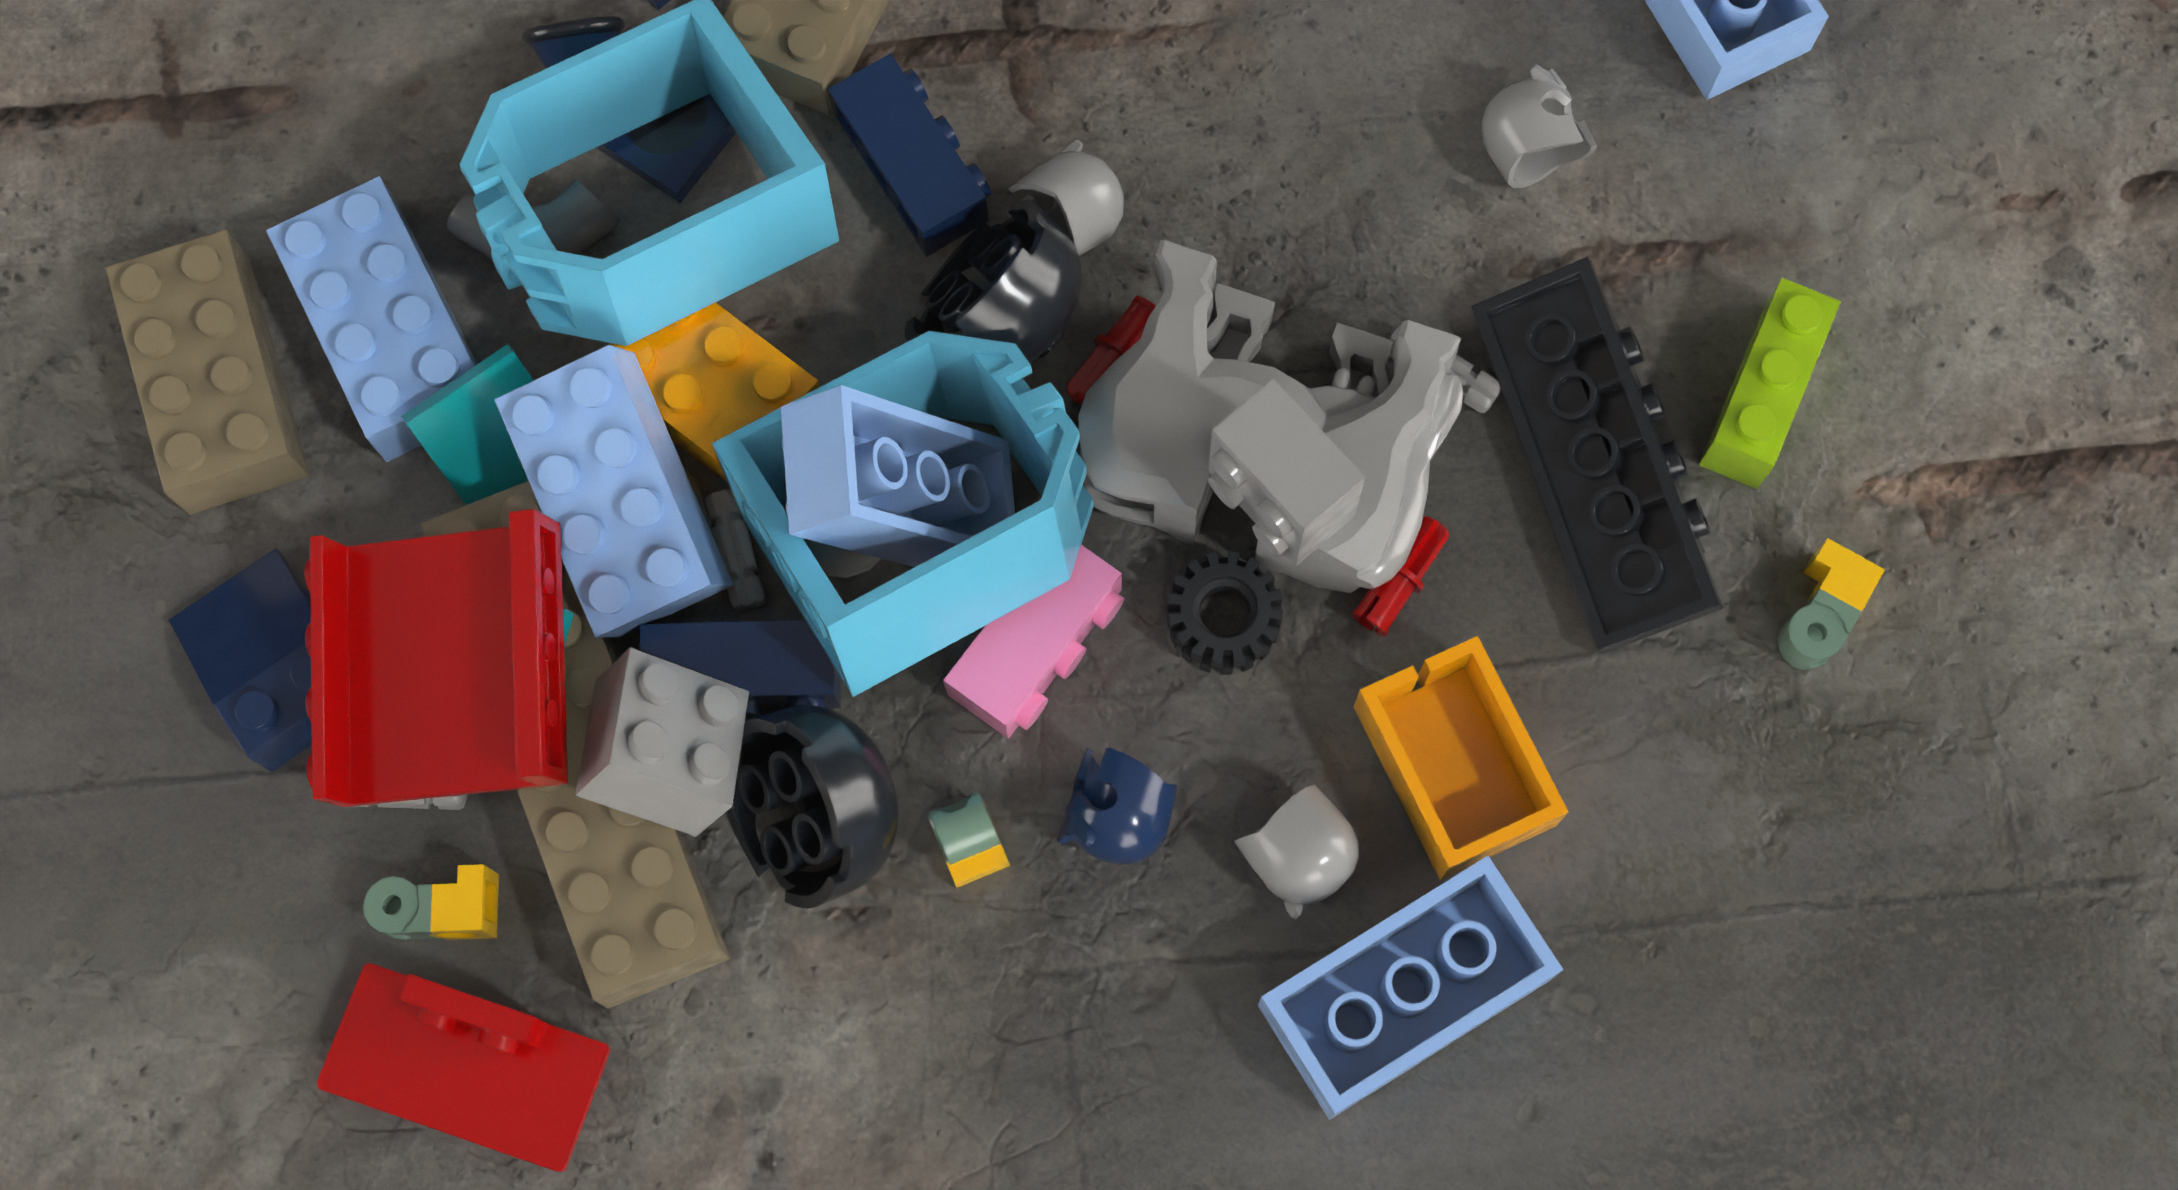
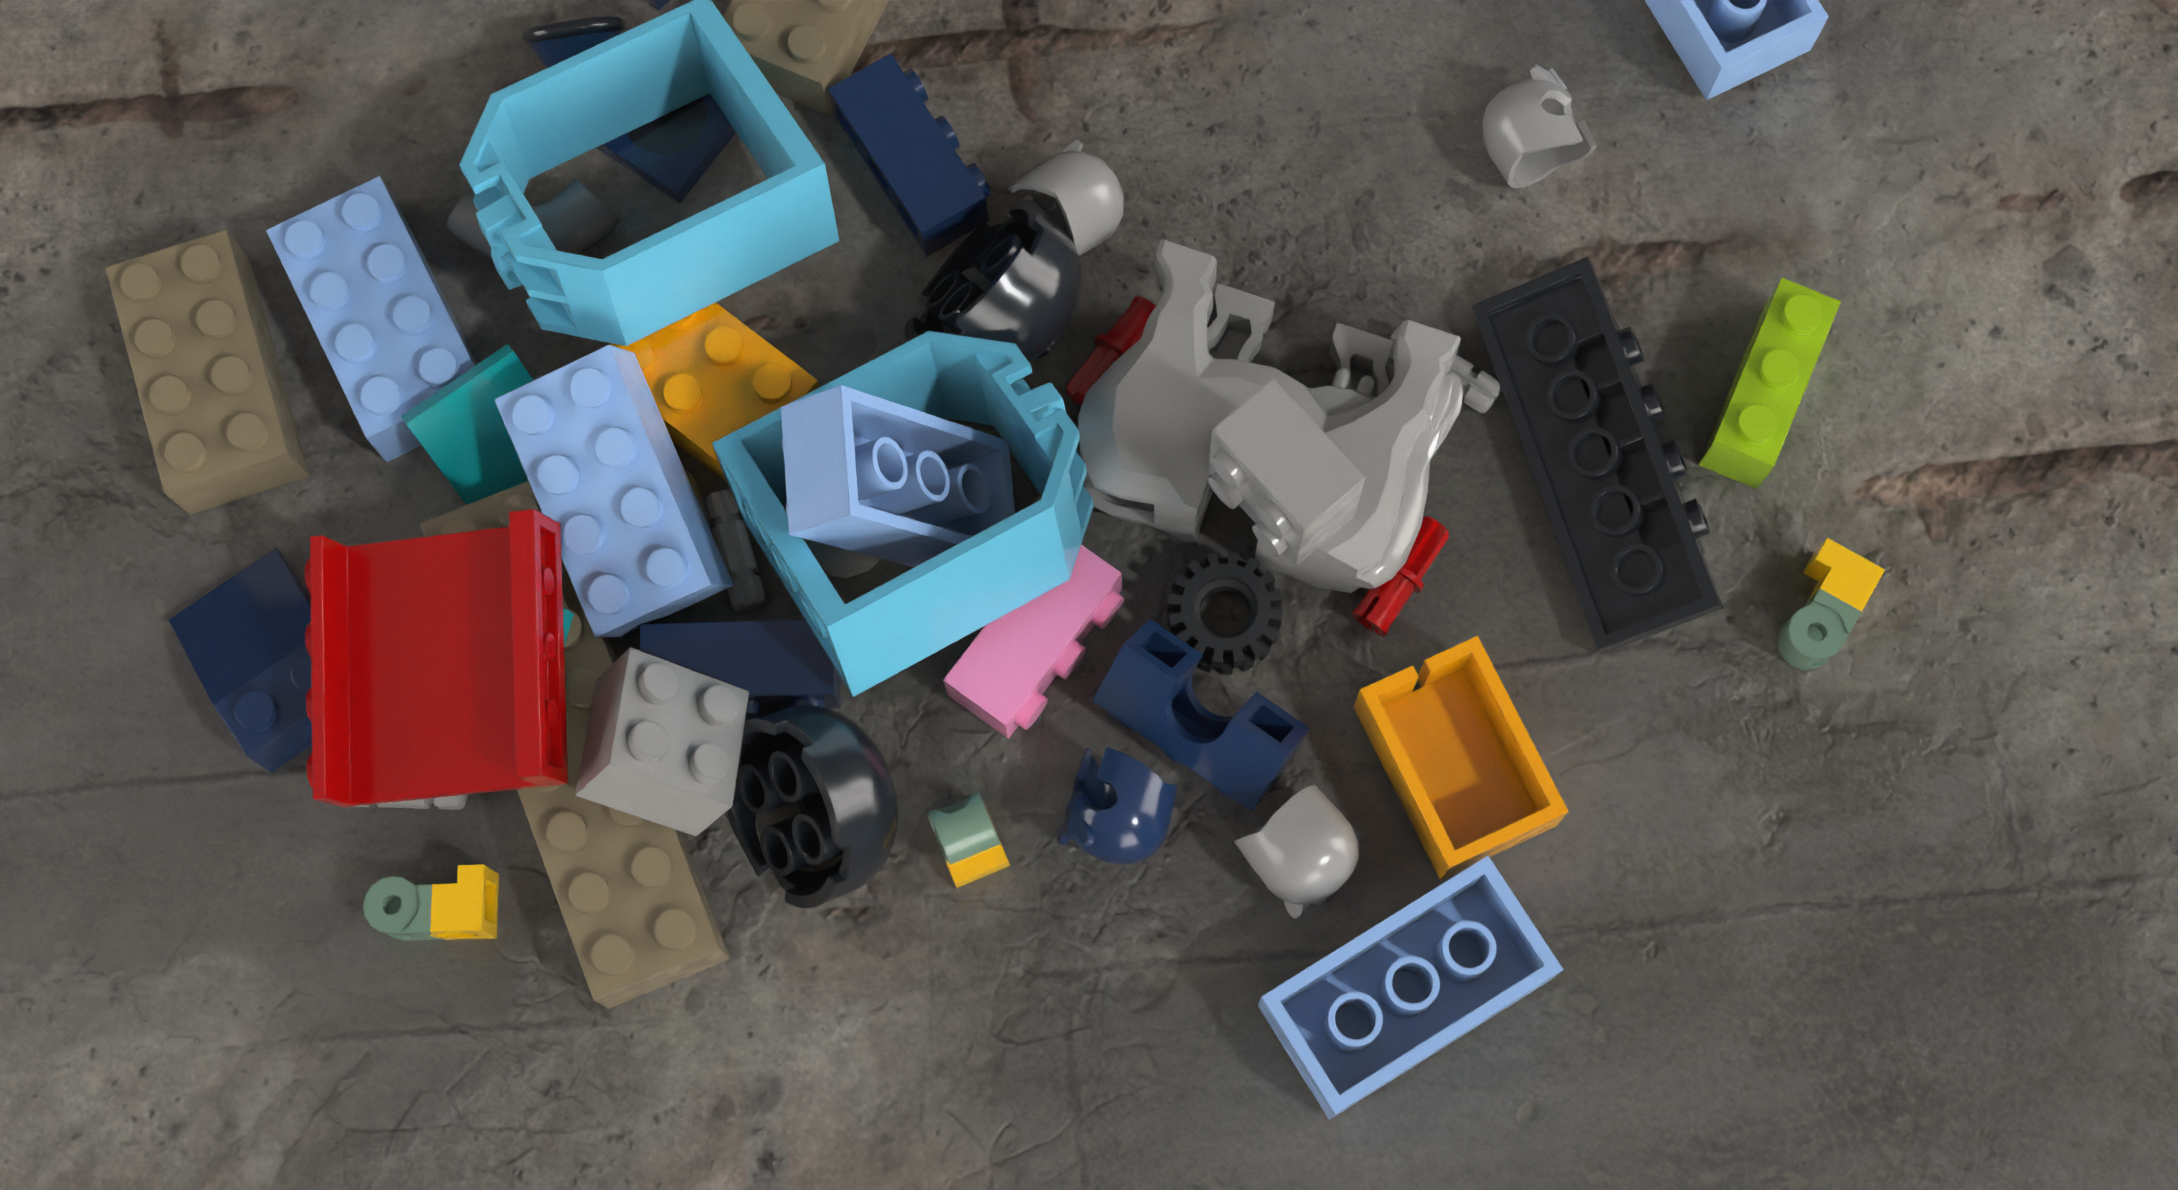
(464, 1066): red bracket -> none
(1154, 695): none -> dark blue arch

